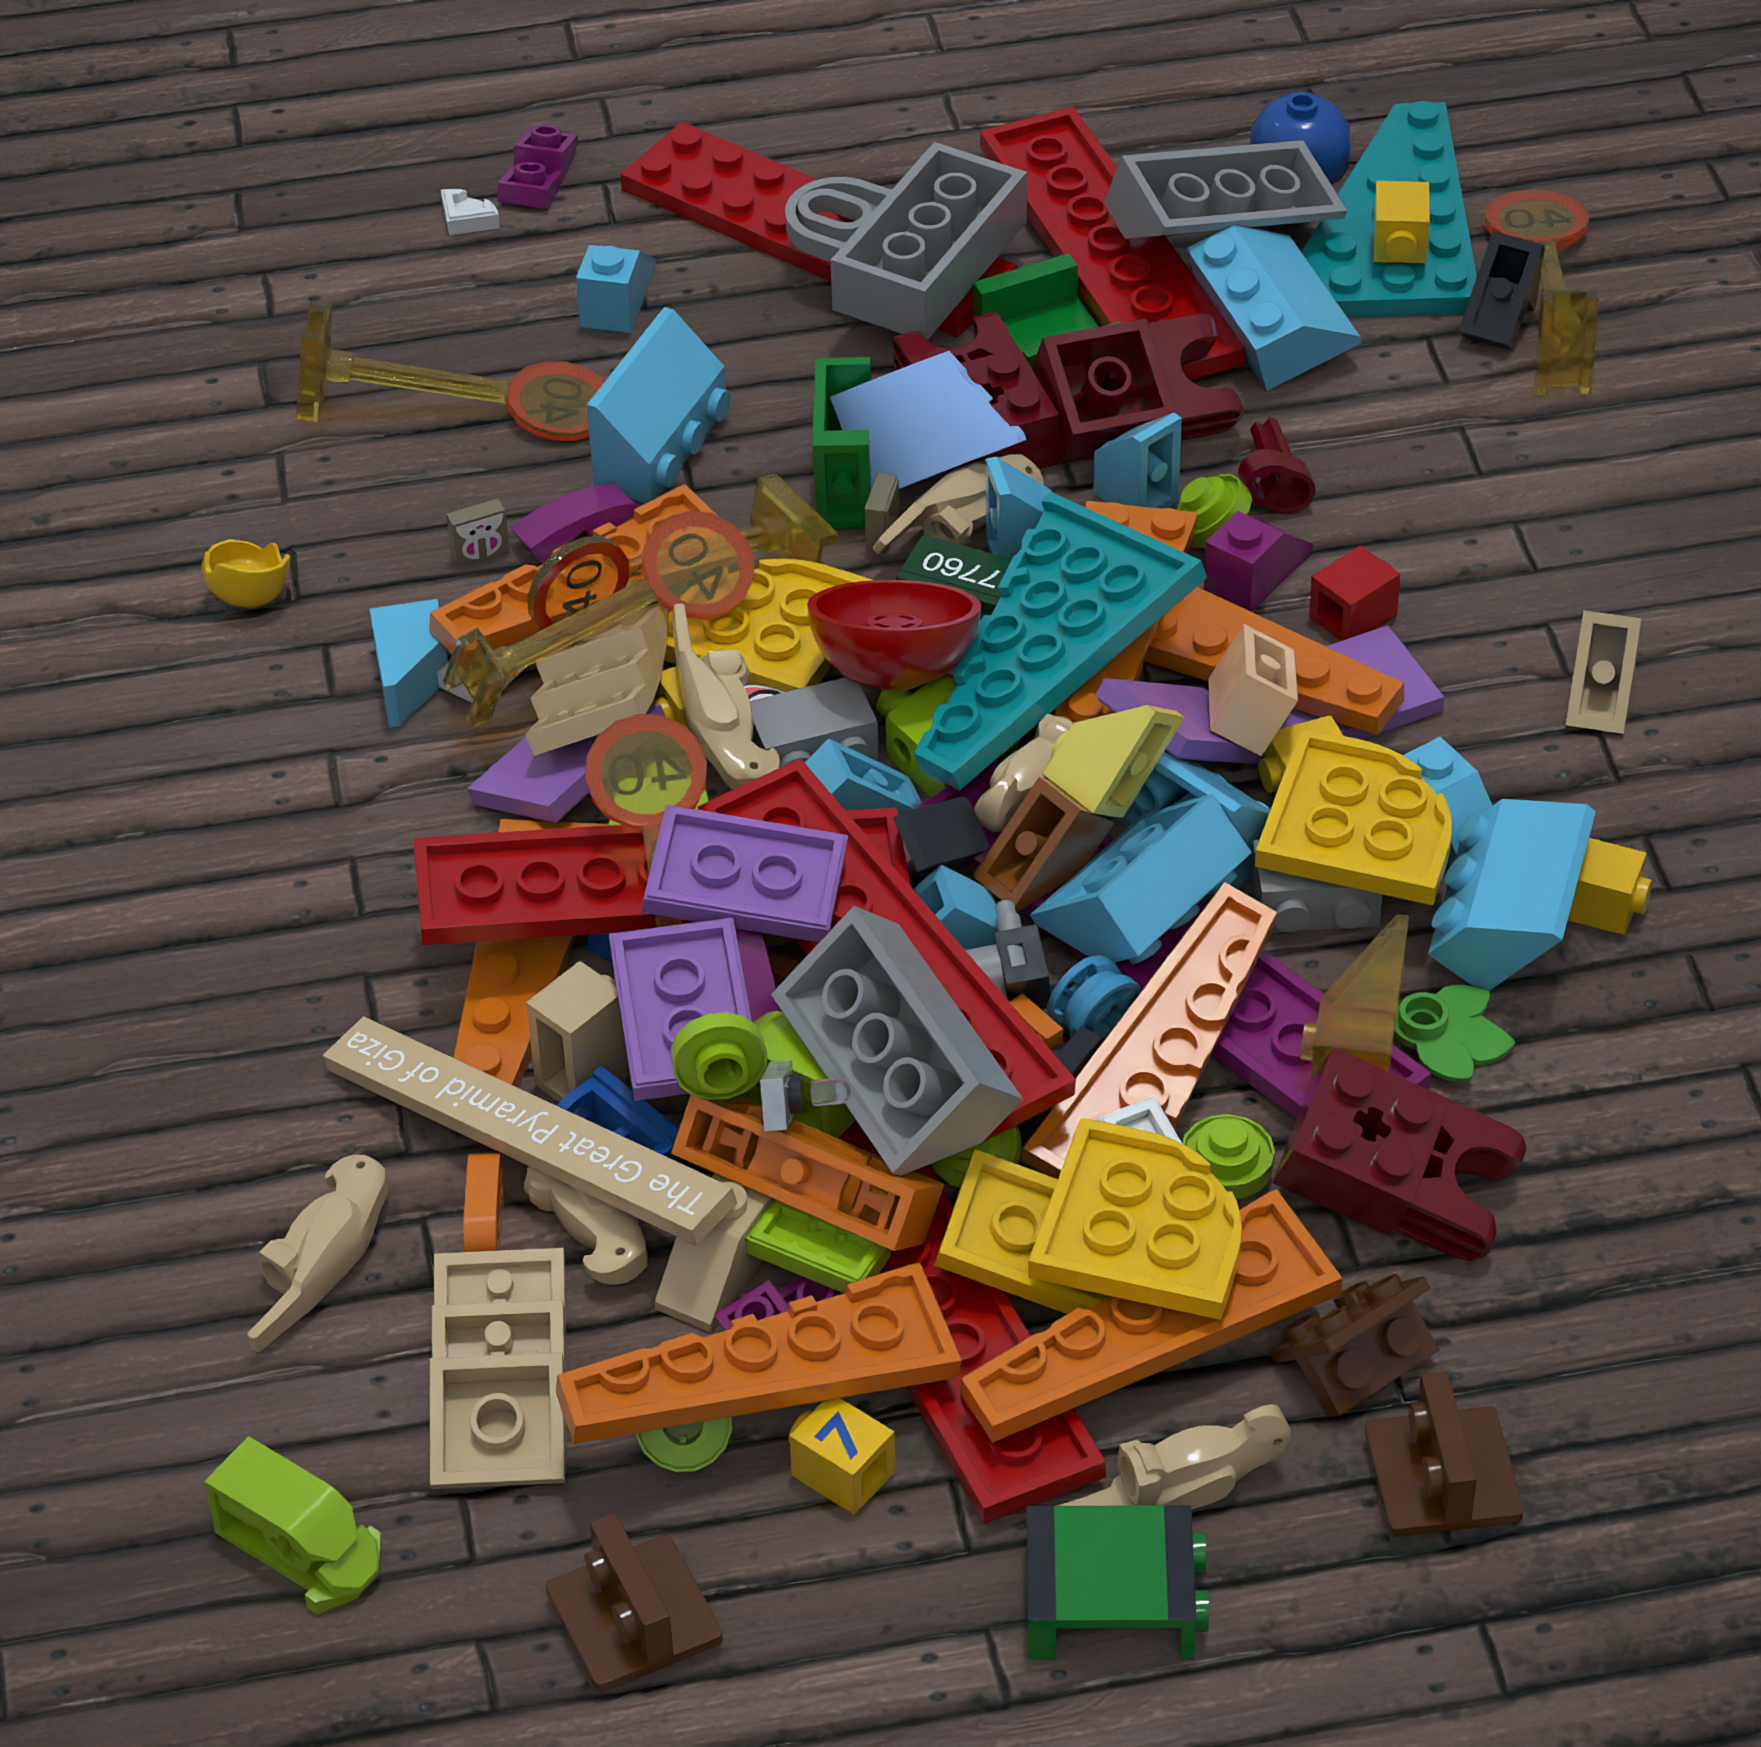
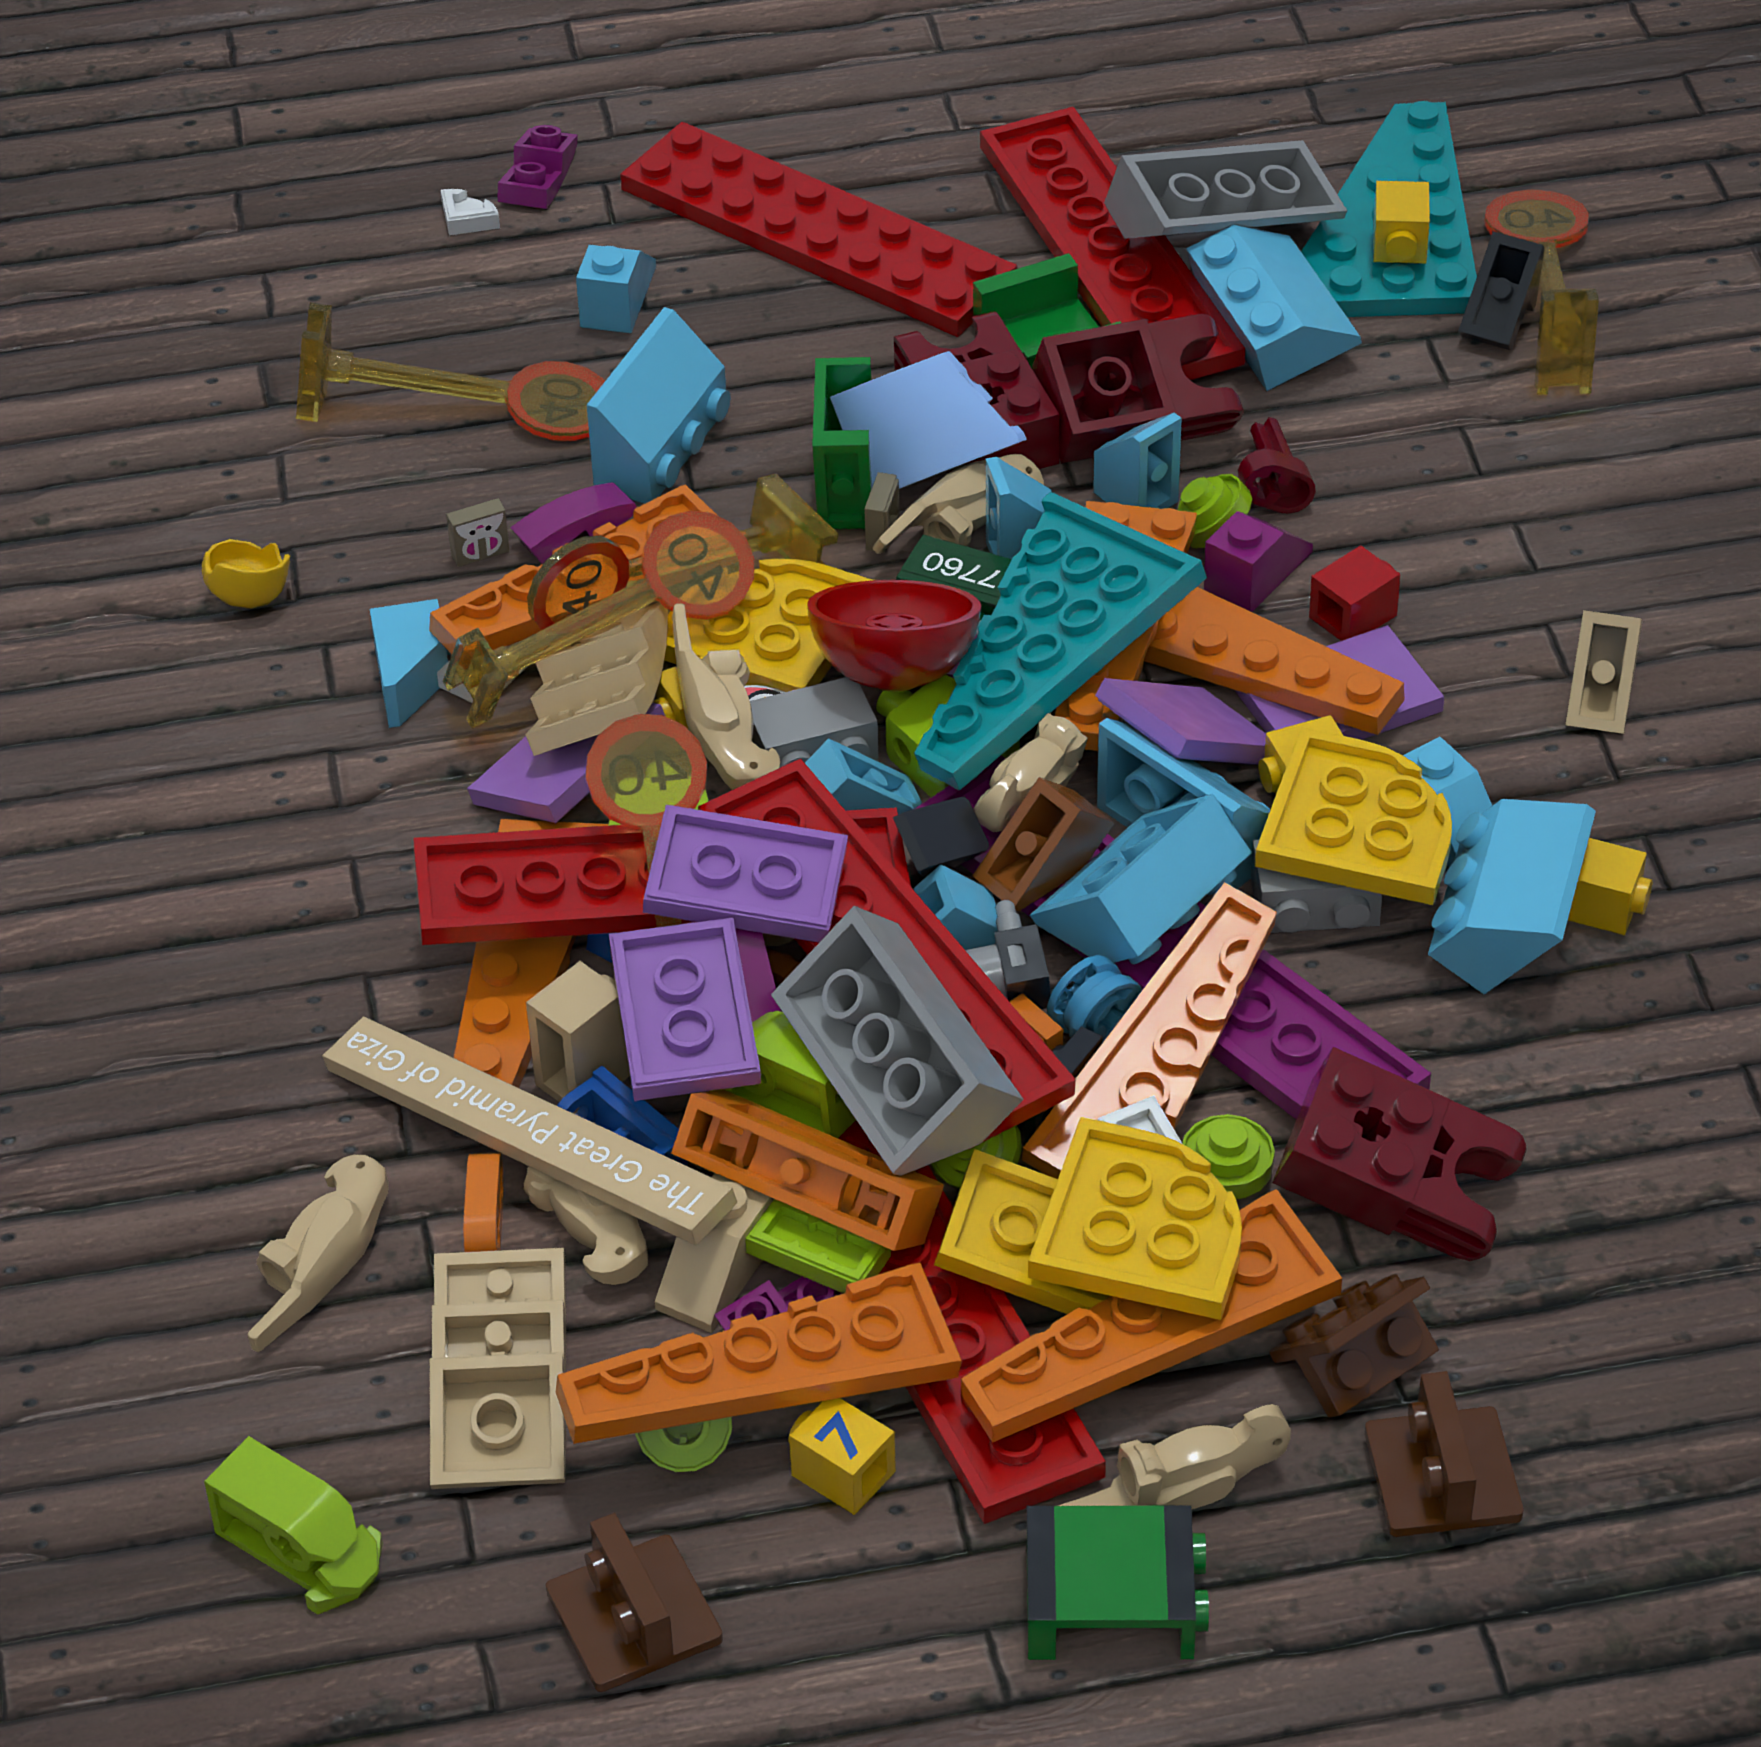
(718, 1056): lime plate -> none
(784, 1094): piece -> none
(911, 245): light grey brick -> none
(1111, 757): light yellow slope -> none
(1252, 690): light nougat brick -> none
(1307, 119): blue cylinder -> none
(1363, 1003): clear yellow slope -> none
(1451, 1031): bright green plate -> none

